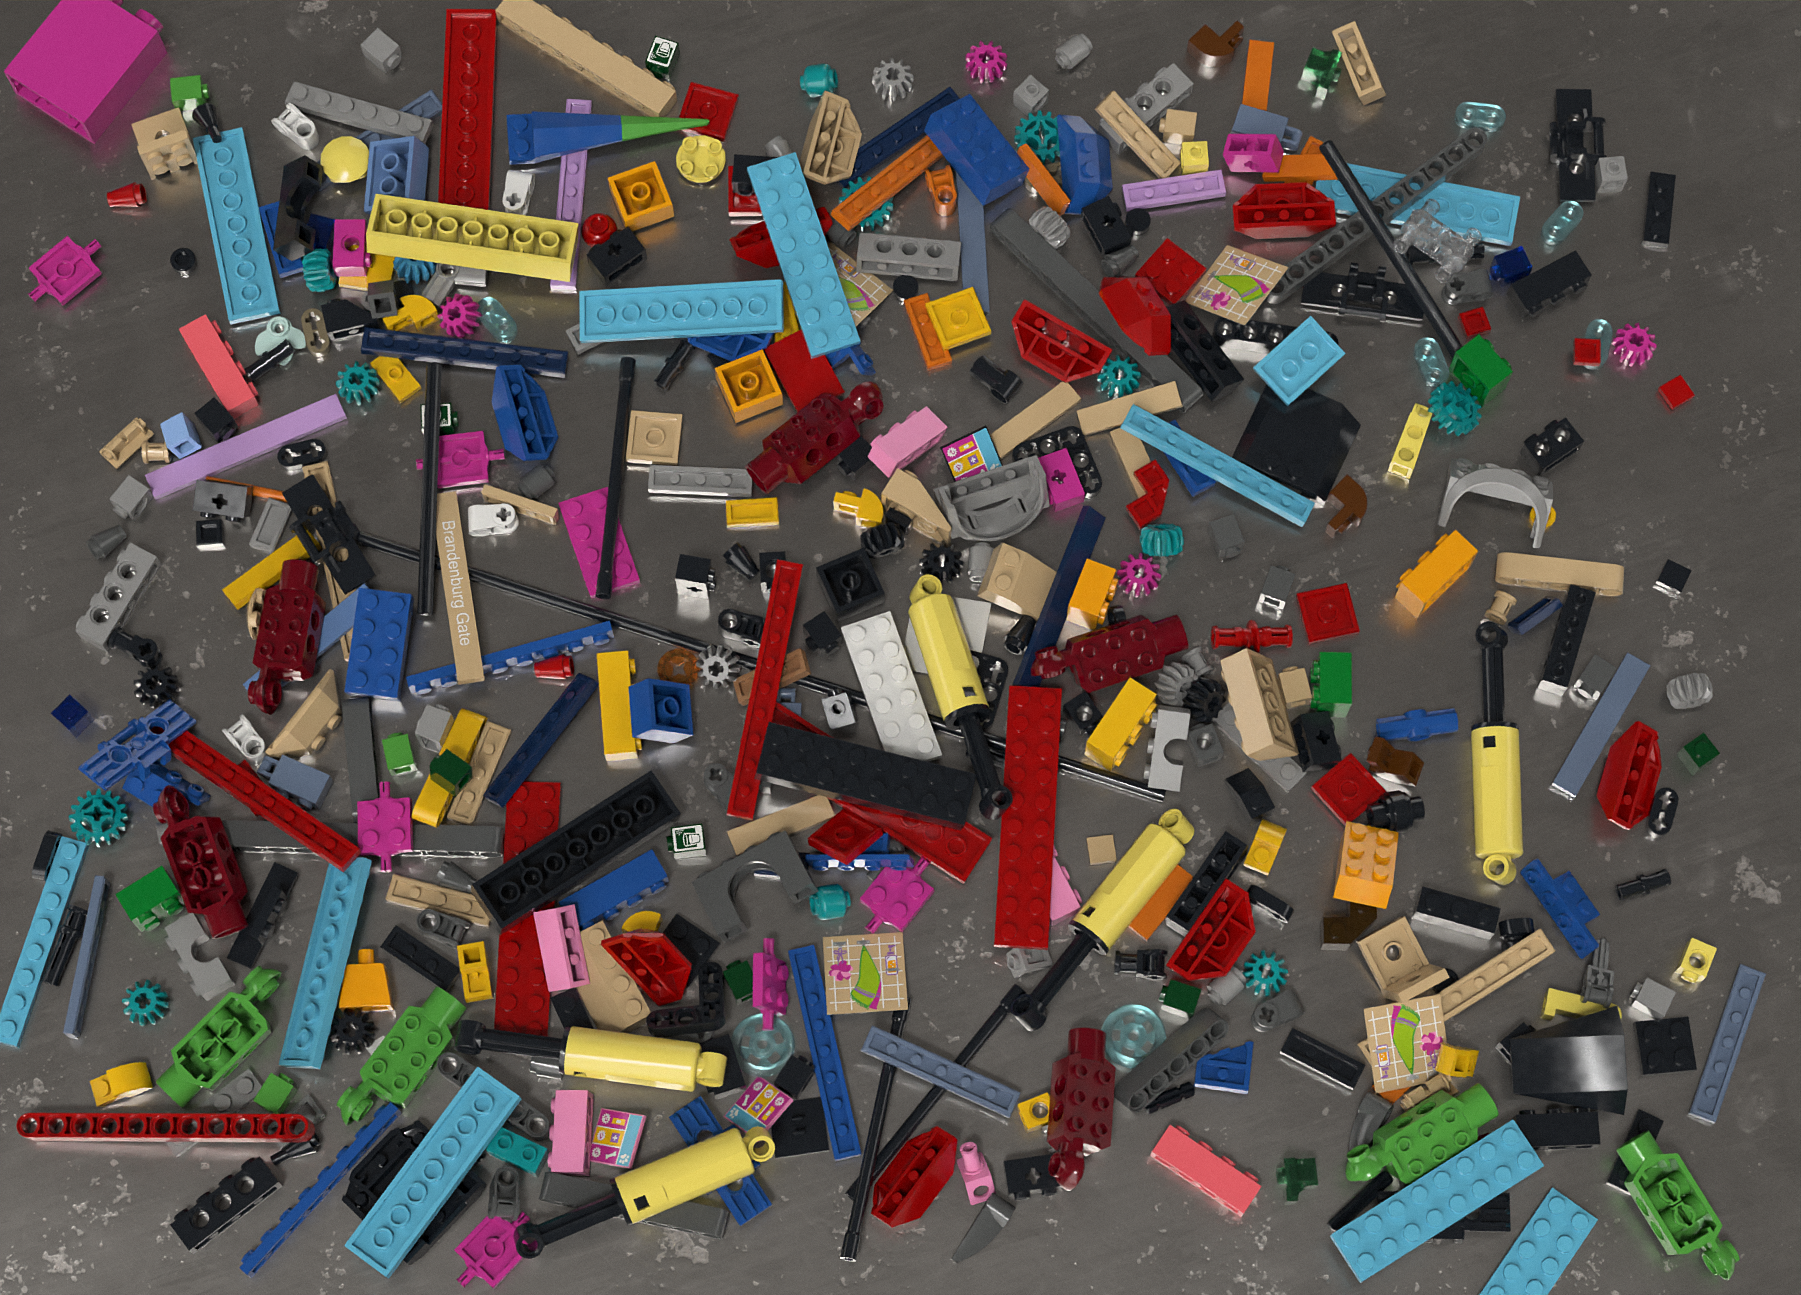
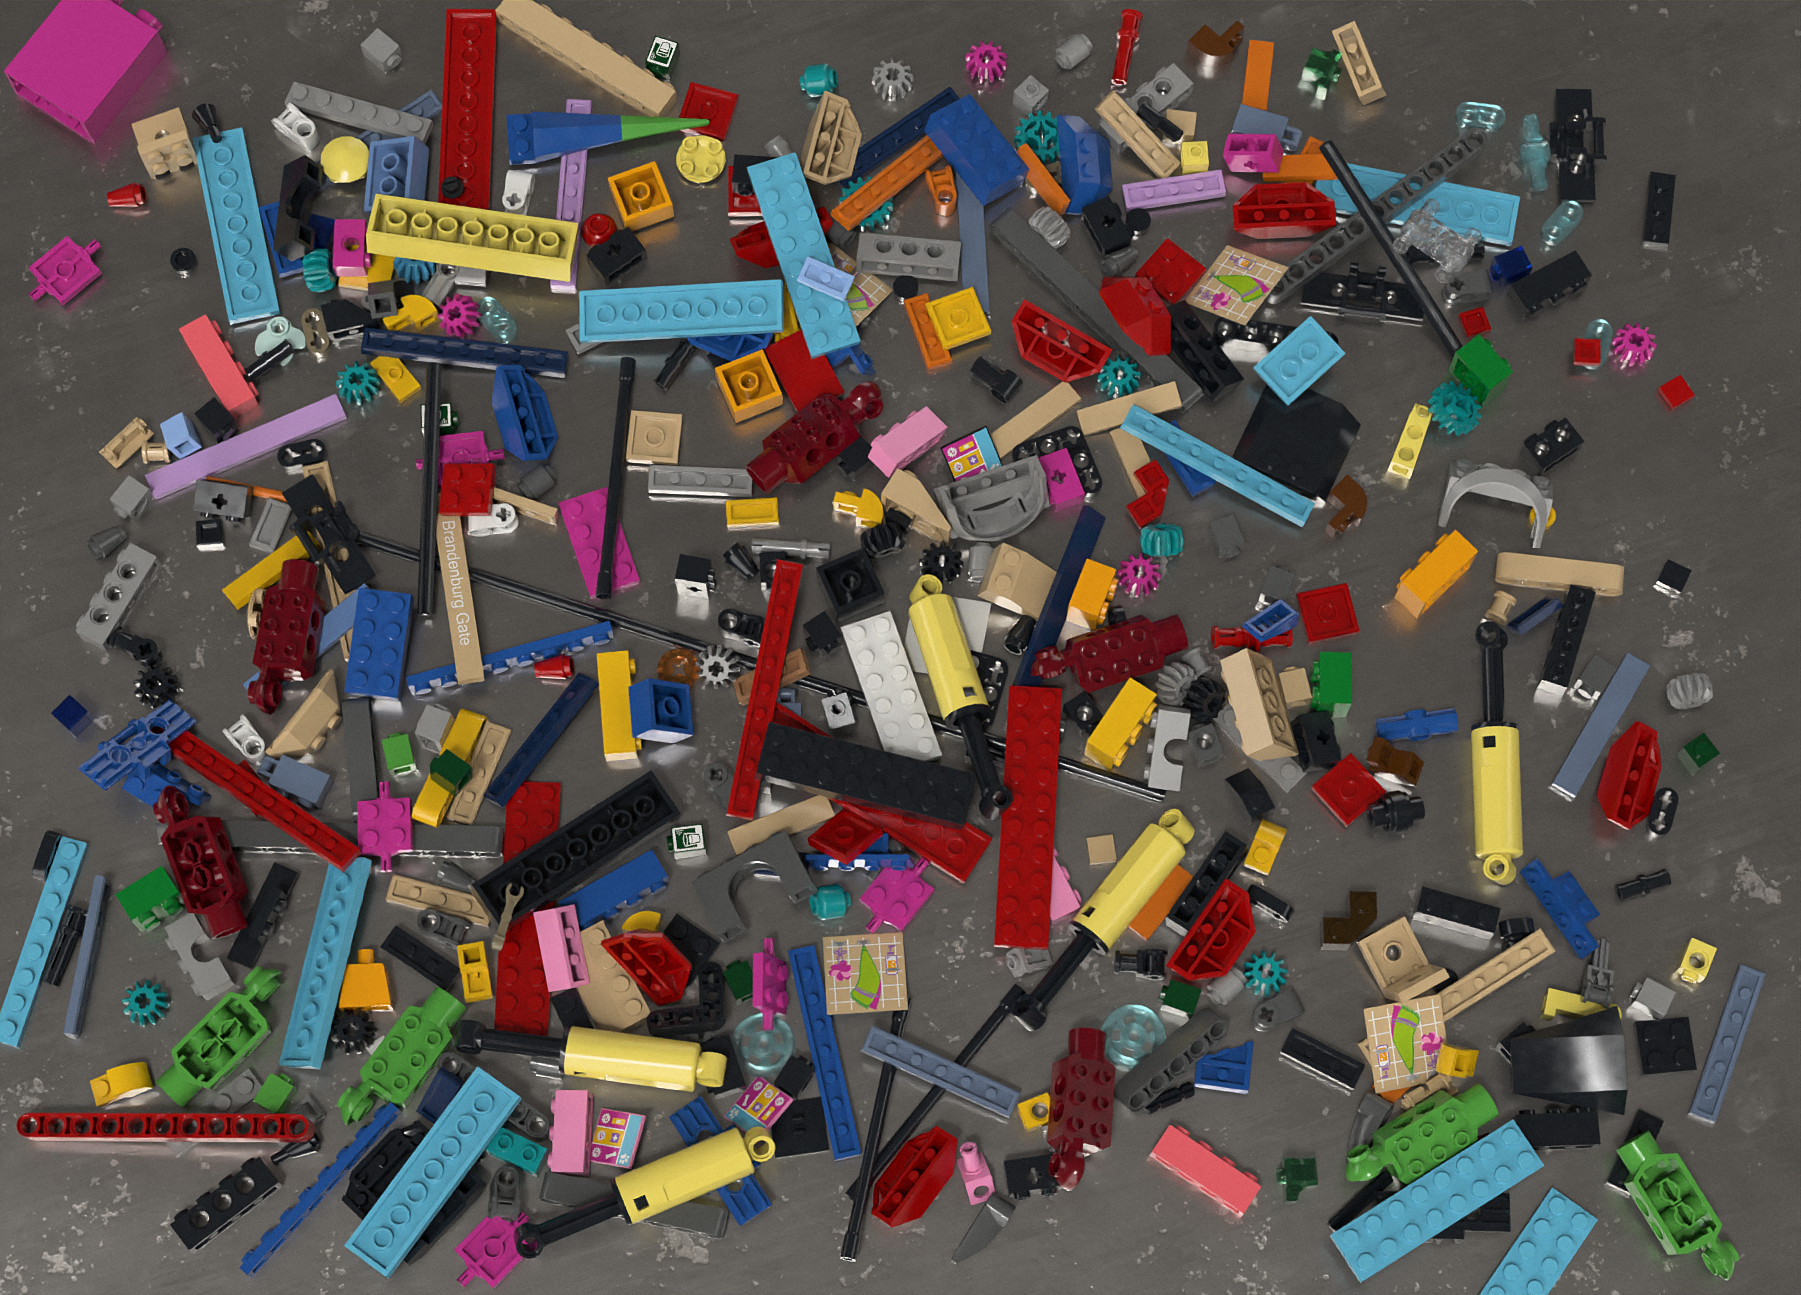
(88, 816): teal gear -> none
(188, 92): bright green brick -> none
(439, 1095): none -> dark blue tile
(452, 187): none -> black piece
(467, 489): none -> red plate
(506, 917): none -> dark tan piece
(792, 548): none -> light grey pin
(825, 279): none -> light blue plate
(1127, 37): none -> red pin
(1159, 122): none -> black axle
(1280, 609): none -> blue slope
(1366, 865): light orange brick -> none
(1431, 364): clear light blue plate -> none
(1535, 152): none -> clear light blue pin
(1610, 174): light grey brick -> none

